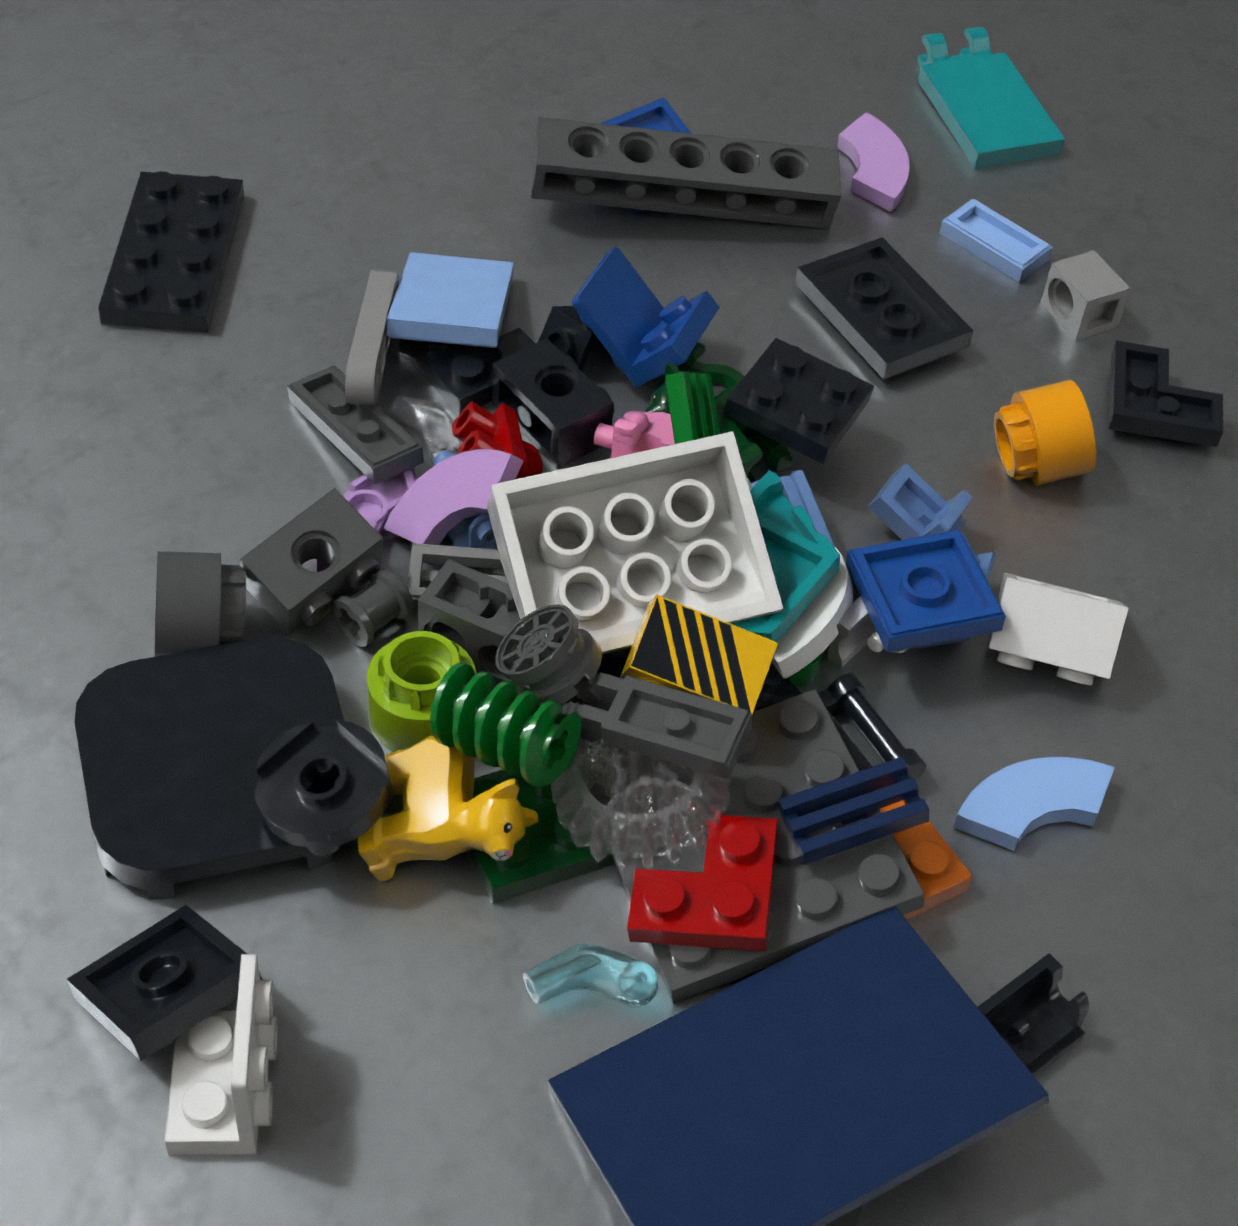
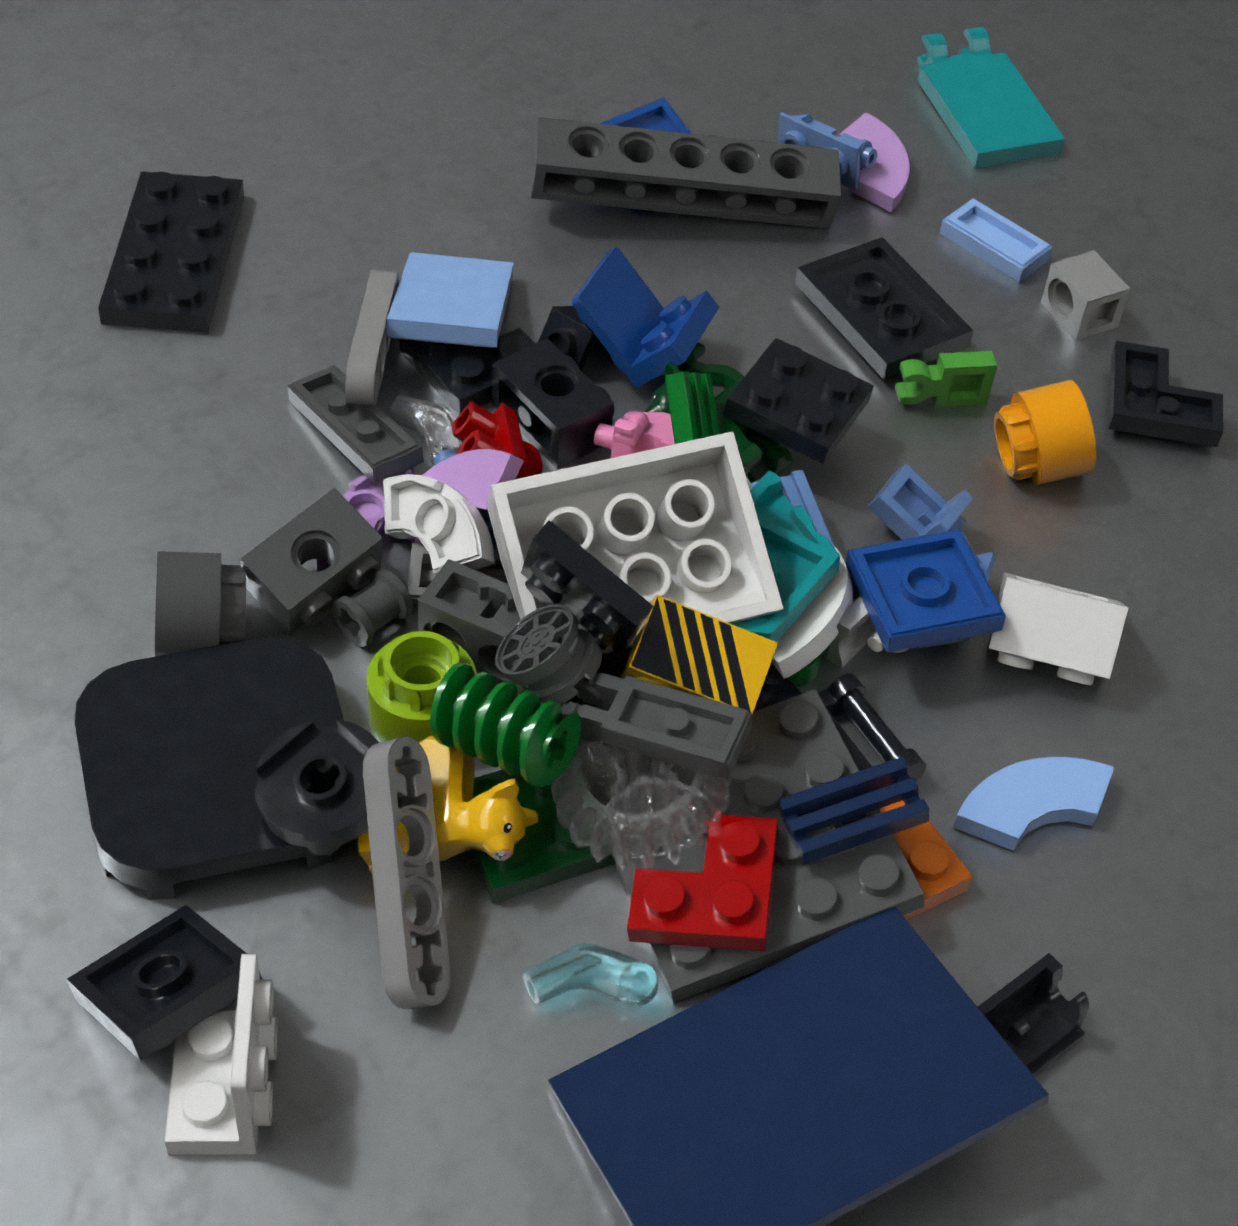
(414, 871): none -> light grey beam
(439, 518): none -> white tile
(570, 576): none -> black plate
(806, 131): none -> medium blue hinge
(953, 382): none -> bright green plate

